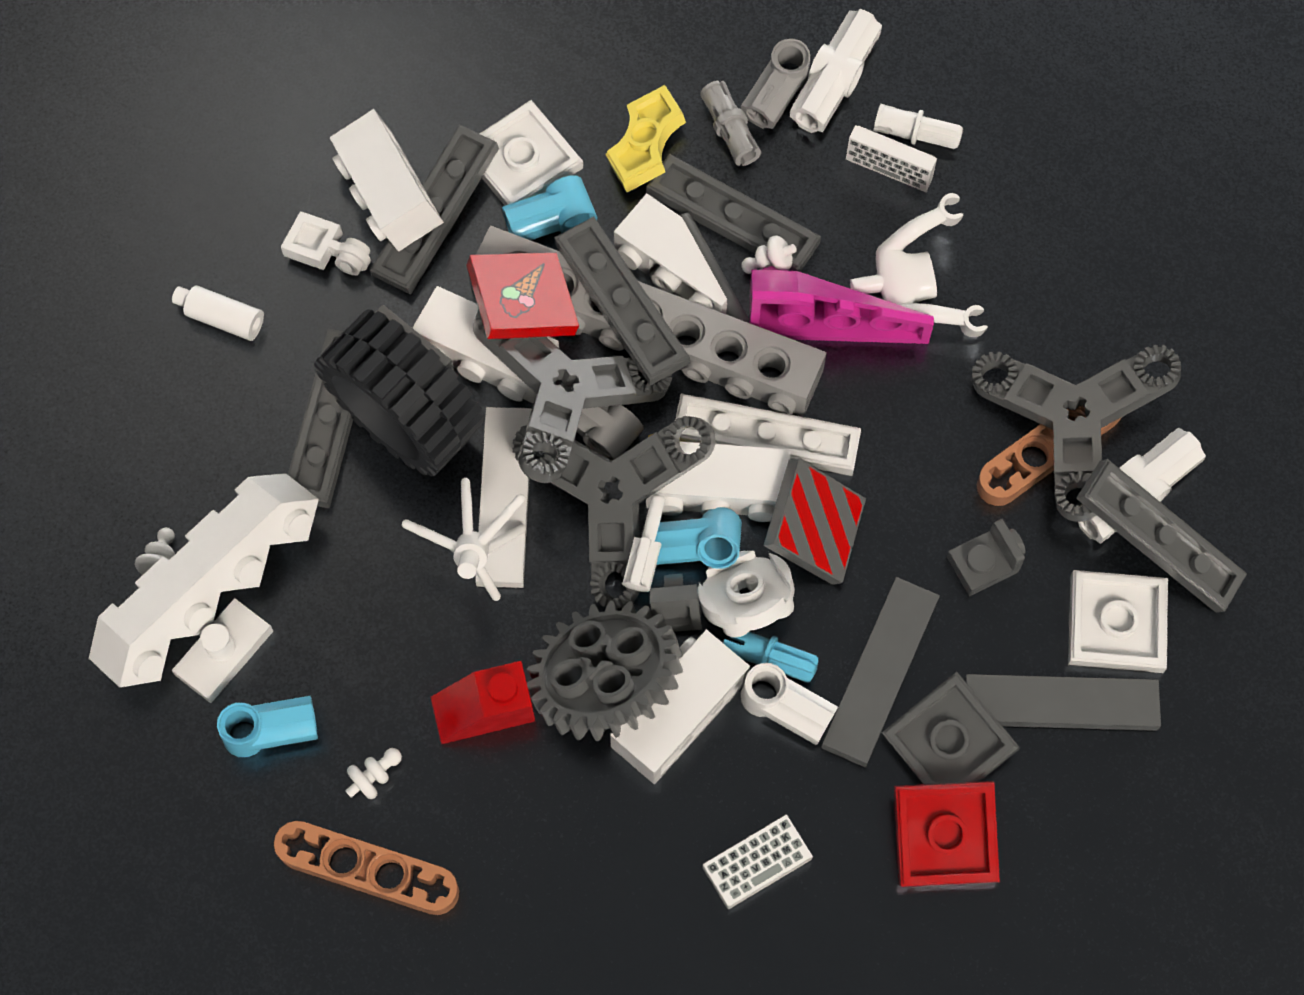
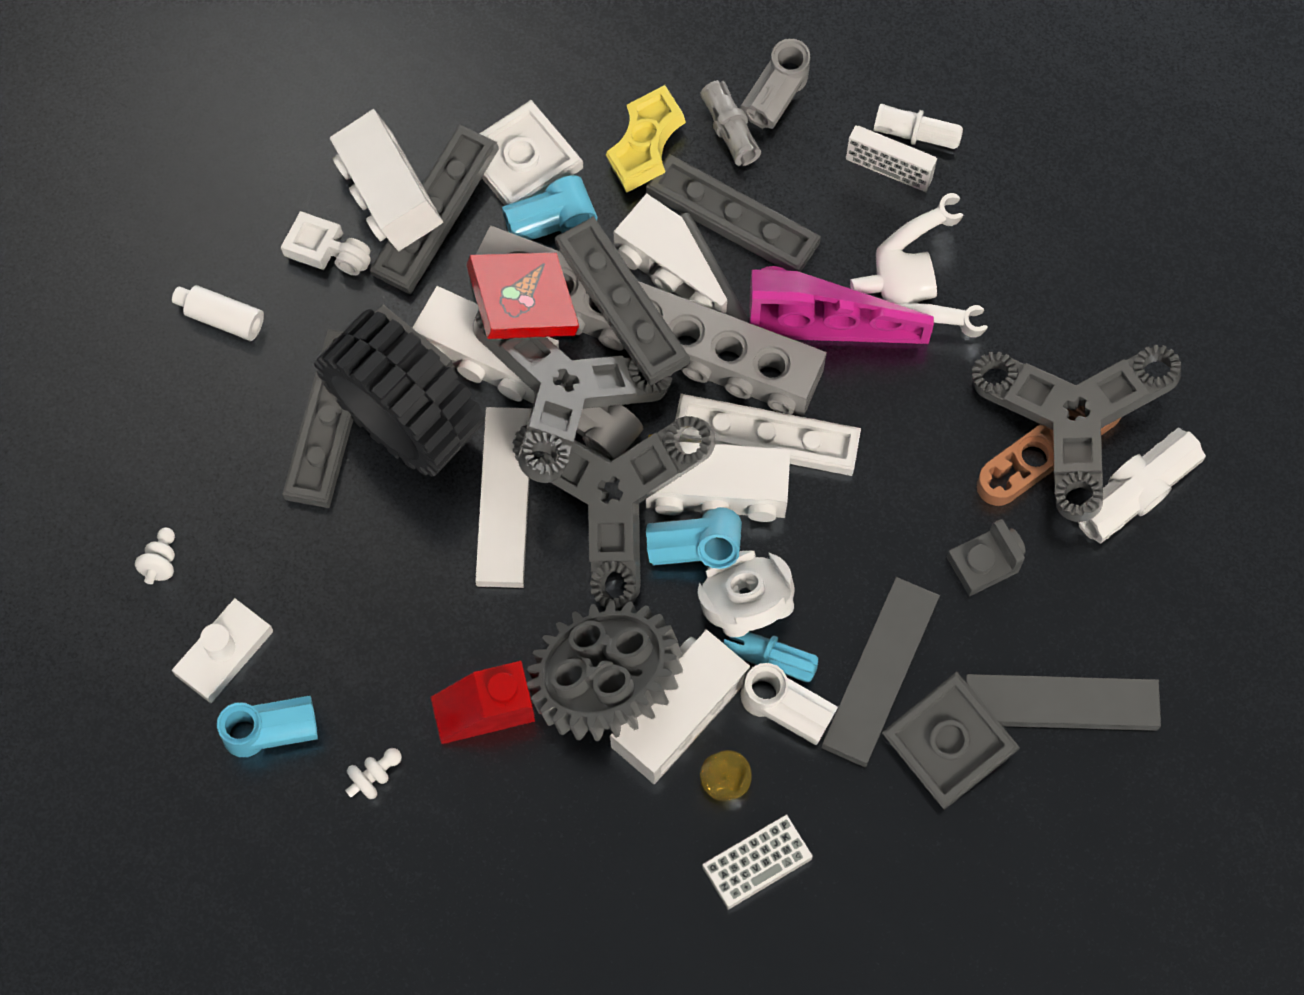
(183, 593): white brick -> none
(364, 873): nougat beam -> none
(473, 547): white plant -> none
(645, 550): white axle -> none
(677, 603): dark grey tile -> none
(726, 775): none -> clear yellow tile
(775, 254): white hair -> none
(815, 521): dark grey tile -> none
(835, 71): white piece -> none
(946, 833): red tile -> none
(1118, 621): white tile -> none
(1161, 535): dark grey tile -> none

